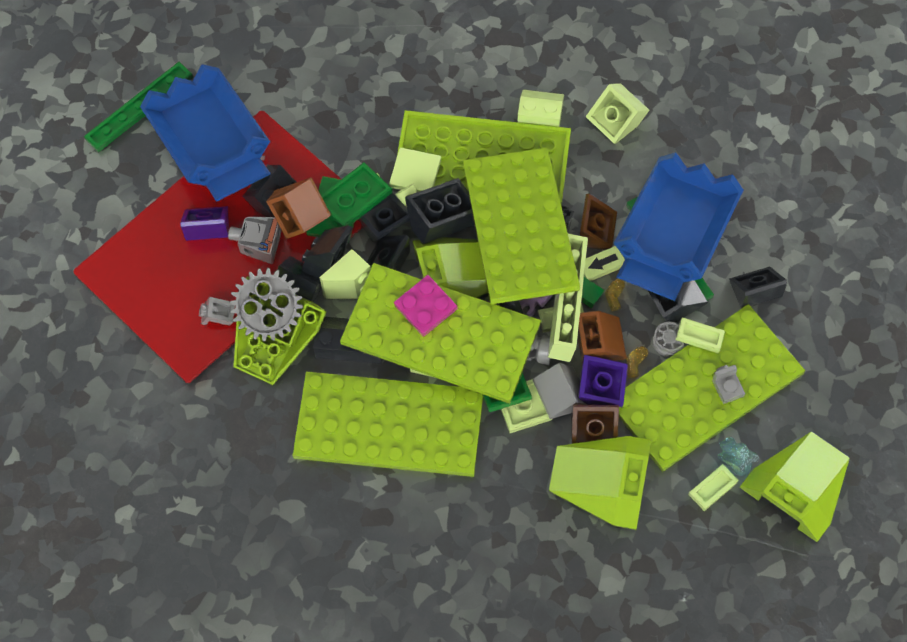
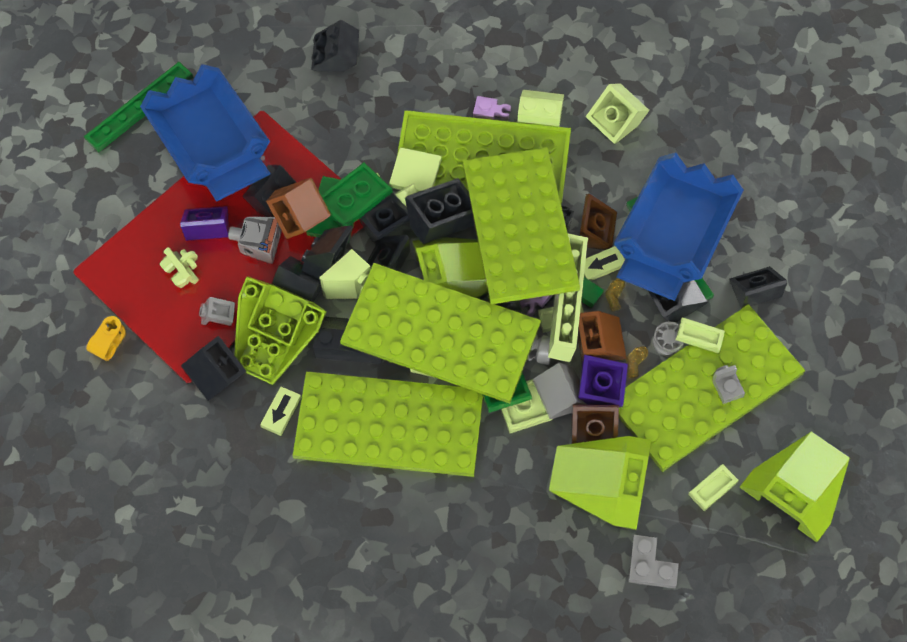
(107, 338): none -> yellow piece
(174, 260): none -> yellowish green hips
(213, 368): none -> black slope
(254, 321): light grey gear -> none
(280, 411): none -> yellowish green tile
(335, 48): none -> black slope
(425, 305): dark pink plate -> none
(487, 109): none -> lavender plate
(646, 569): none -> light grey plate
(737, 456): clear light blue hips -> none

